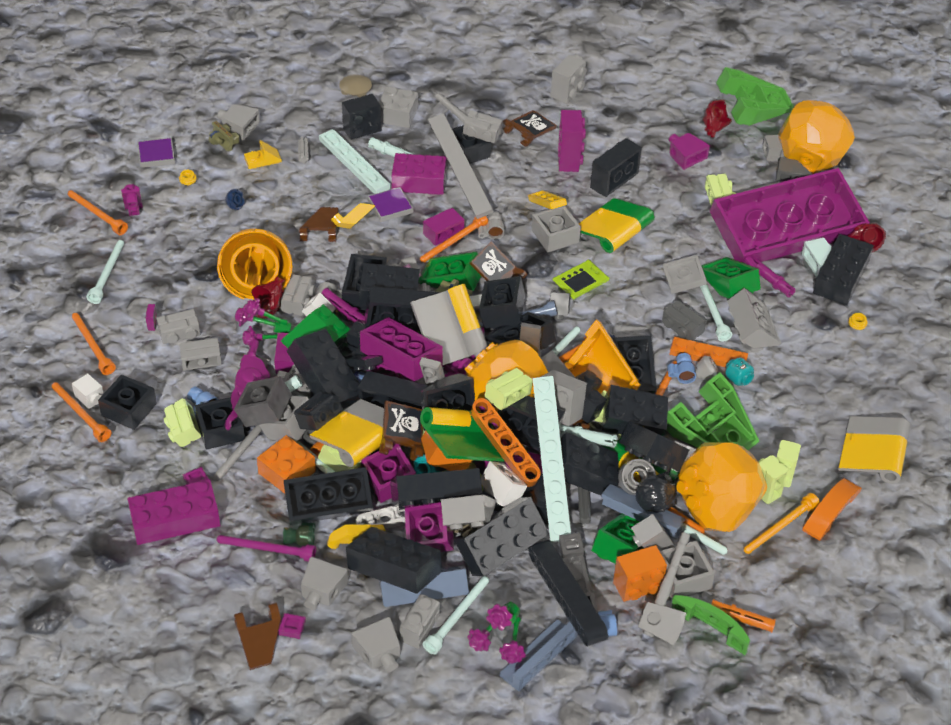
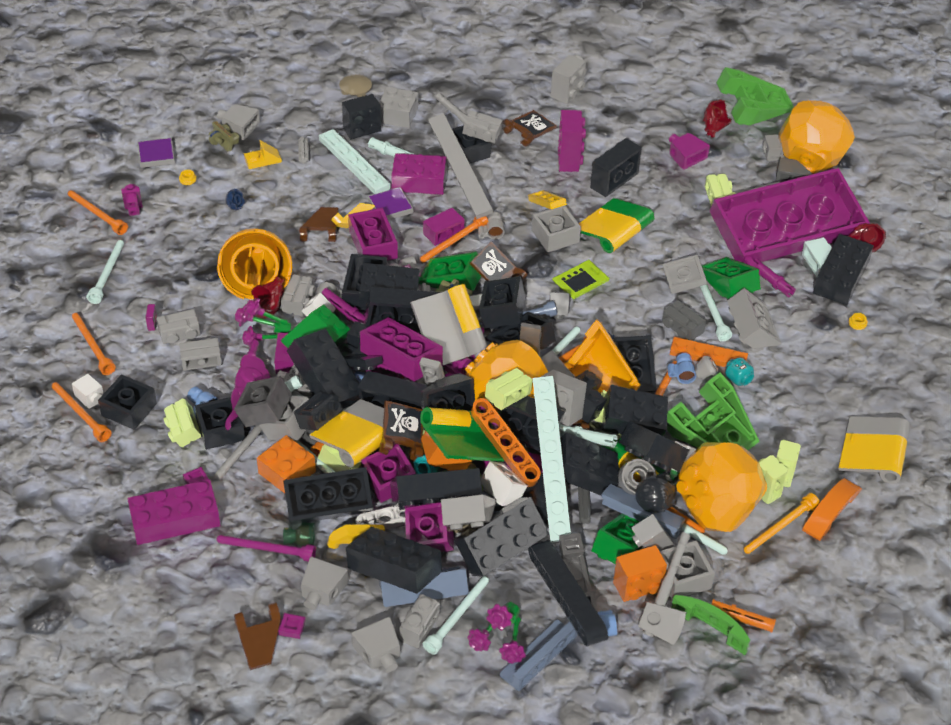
(373, 234): none -> magenta brick

